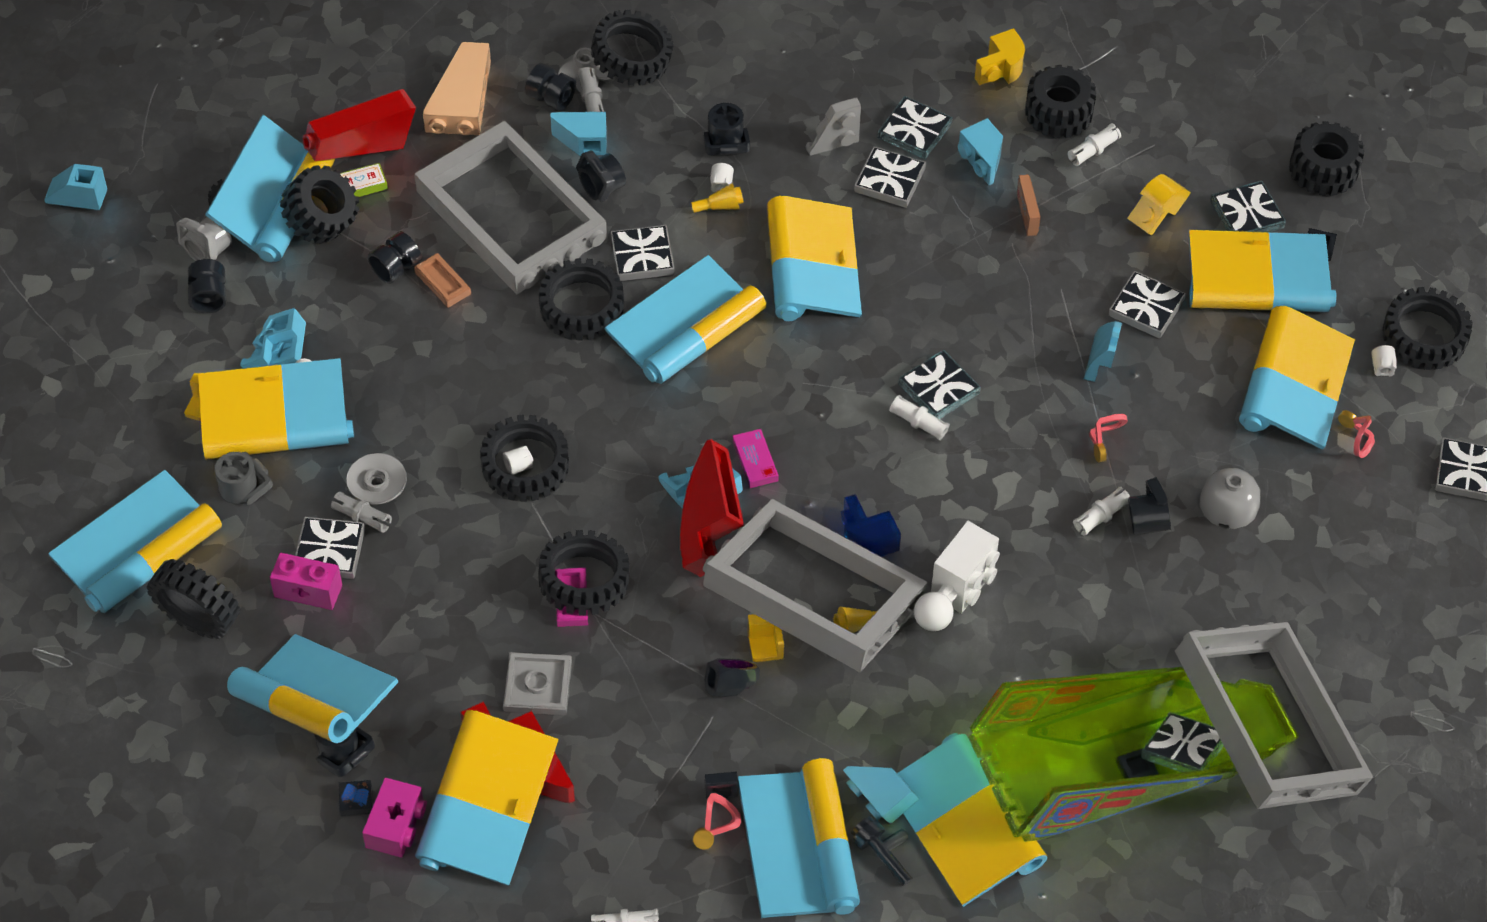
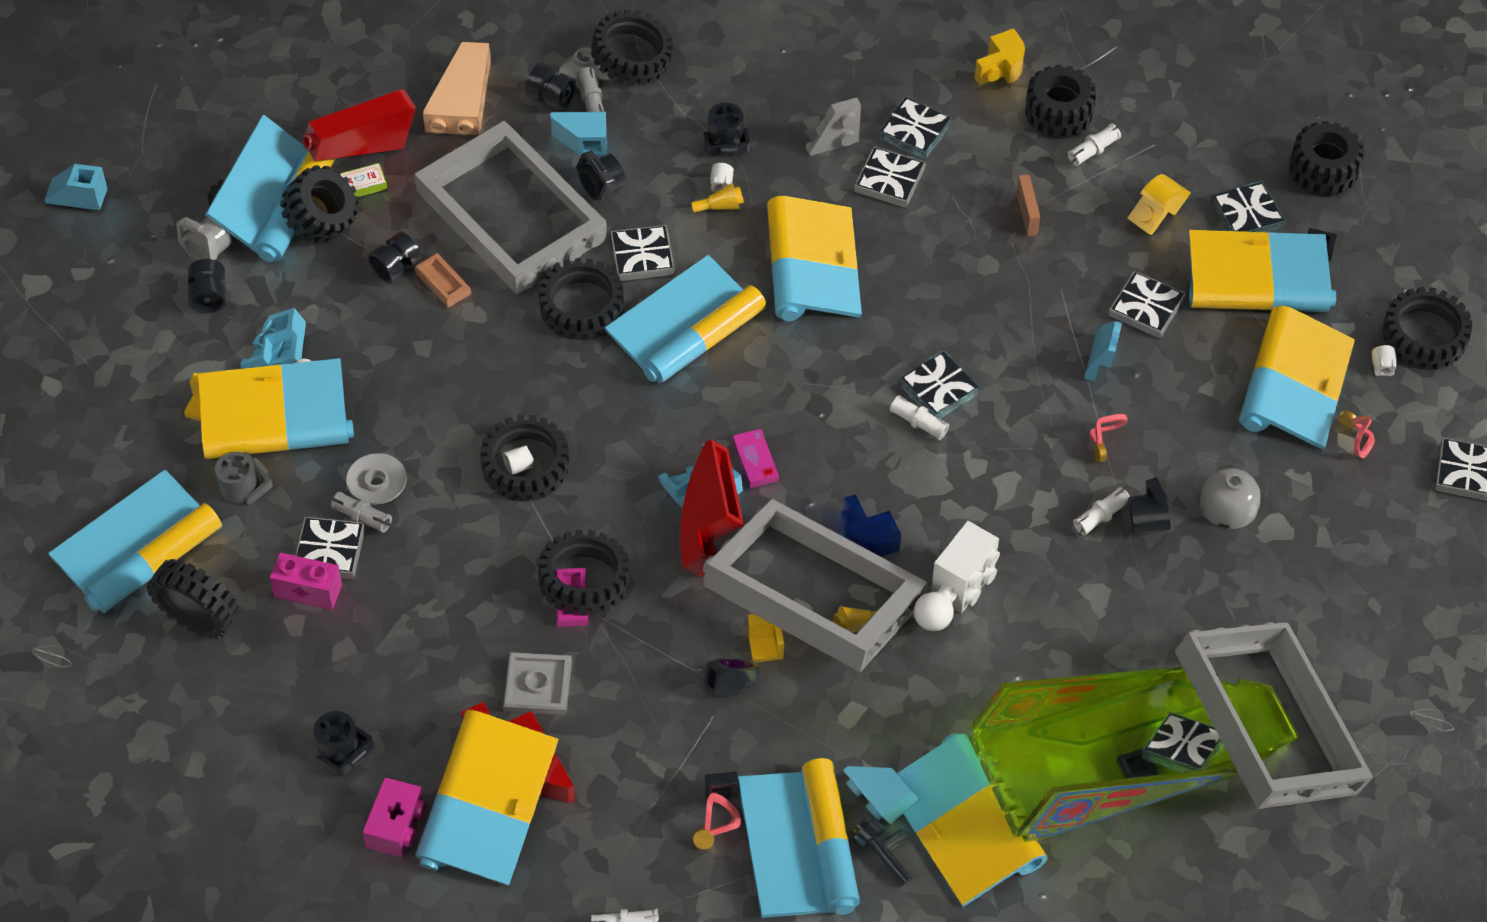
(313, 688): medium azure door -> none
(355, 798): black tile -> none
(982, 148): medium azure slope -> none

